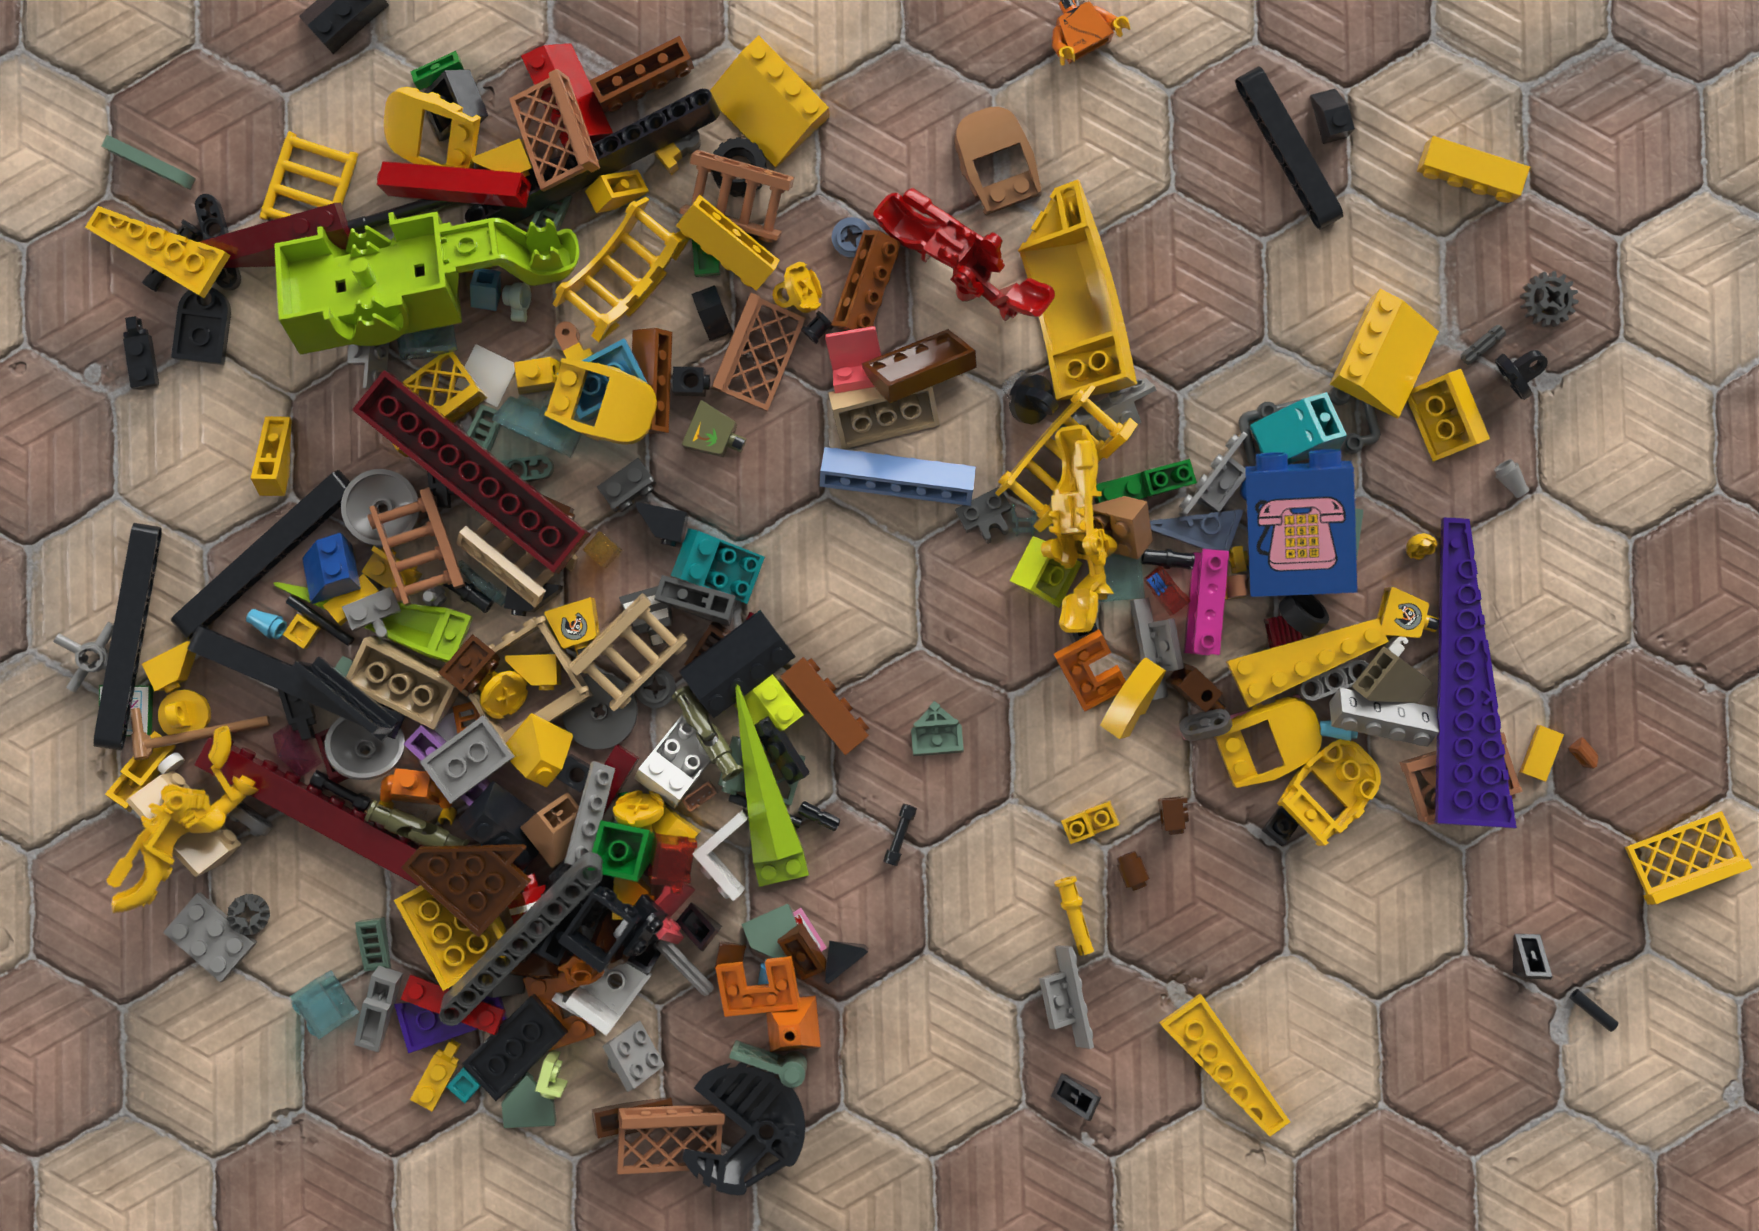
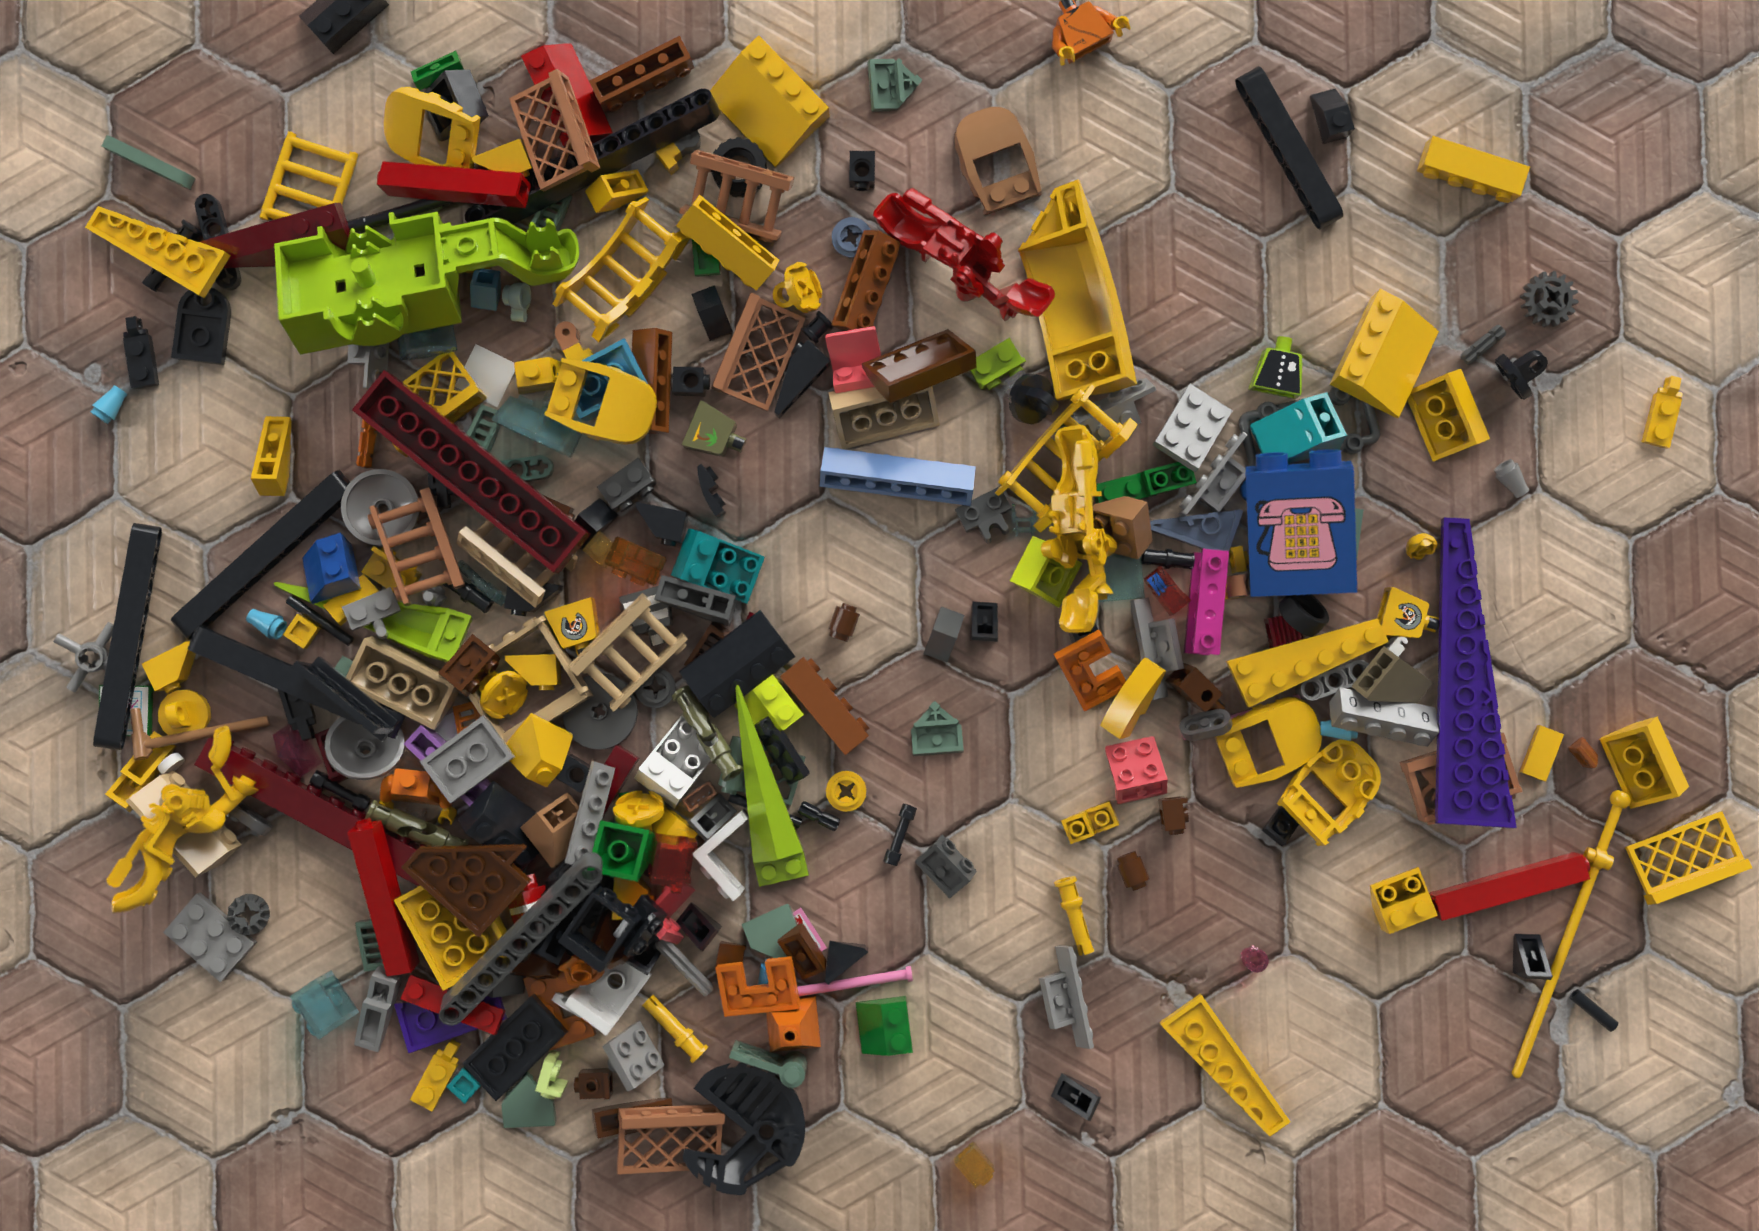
(109, 404): none -> medium azure cone
(366, 445): none -> orange axle
(380, 891): none -> red brick
(595, 518): none -> black slope
(601, 1077): none -> reddish brown brick
(635, 561): none -> clear orange brick
(683, 1037): none -> yellow pin
(707, 483): none -> black slope
(712, 817): none -> dark grey slope
(803, 370): none -> black slope
(843, 622): none -> reddish brown brick
(846, 803): none -> yellow gear
(856, 982): none -> bright pink bar
(862, 159): none -> black brick
(884, 1026): none -> green slope
(890, 84): none -> sand green slope
(944, 634): none -> dark grey slope
(946, 866): none -> dark grey bracket
(974, 1165): none -> clear yellow brick
(984, 622): none -> black slope
(996, 364): none -> lime bracket
(1136, 769): none -> coral bracket
(1192, 428): none -> plate
(1254, 966): none -> clear pink bush
(1279, 371): none -> torso
(1401, 901): none -> yellow slope
(1510, 885): none -> red brick
(1598, 860): none -> yellow bar
(1644, 762): none -> yellow slope
(1663, 414): none -> yellow hinge

